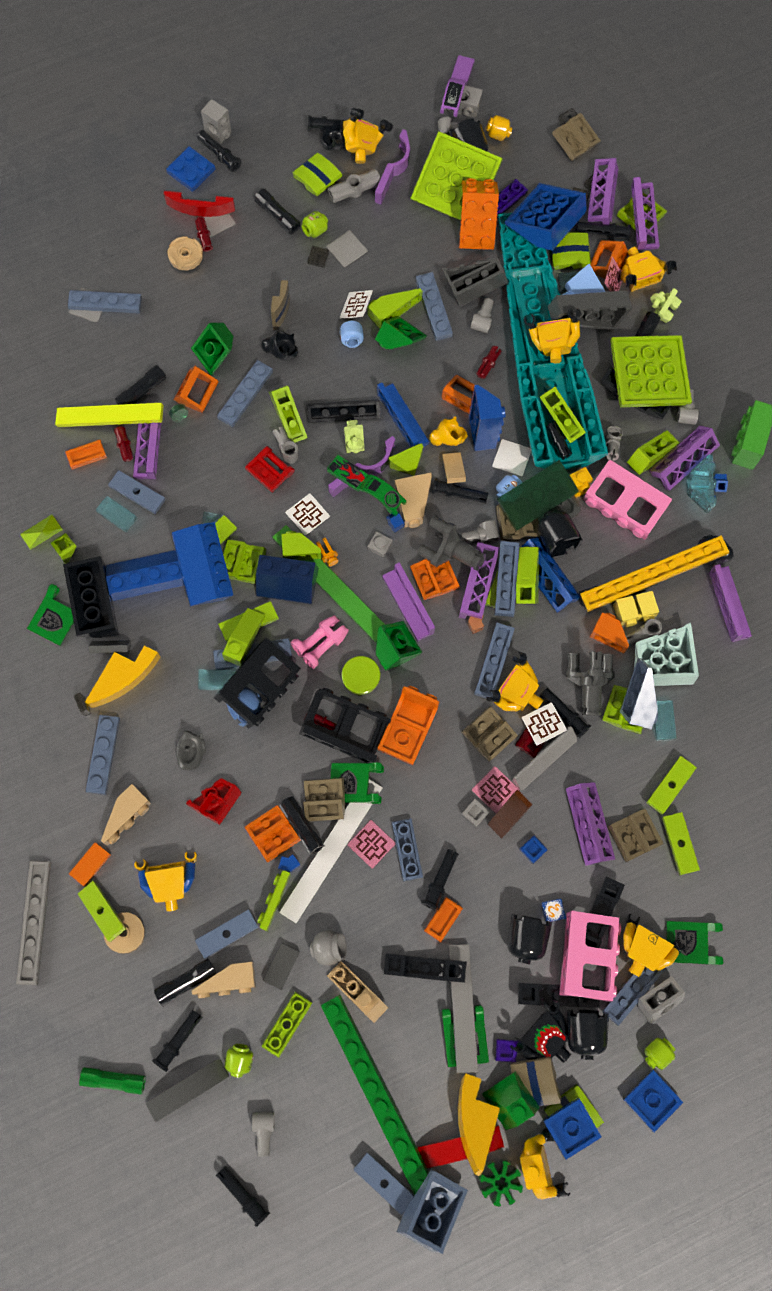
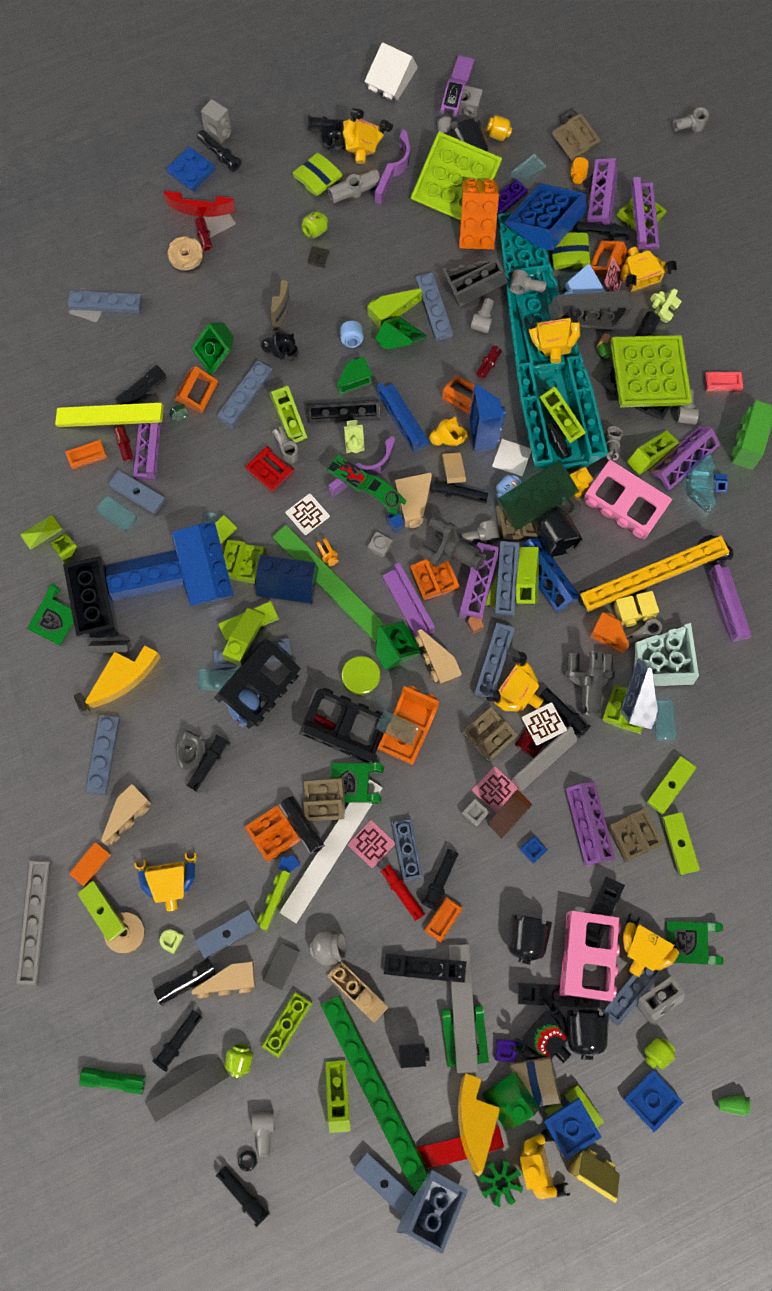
(171, 940): none -> yellowish green tile
(212, 755): none -> black pin
(216, 800): red slope -> none
(247, 1169): none -> black piece
(268, 203): black axle -> none
(299, 547): lime slope -> none
(325, 629): bright pink piece -> none
(337, 1096): none -> lime slope
(347, 248): light grey sticker -> none
(355, 375): none -> green slope
(356, 304): white sticker -> none
(390, 72): none -> white slope
(397, 727): none -> clear light blue tile
(402, 892): none -> red pin
(407, 460): lime slope -> none
(413, 1055): none -> black brick
(440, 660): none -> tan slope
(521, 283): none -> light grey pin
(528, 169): none -> clear light blue tile
(553, 910): tile -> none
(579, 170): none -> light orange arm
(596, 1174): none -> light yellow slope
(602, 346): none -> bright green arm
(693, 121): none -> light grey pin
(723, 381): none -> coral tile
(736, 1105): none -> bright green cone

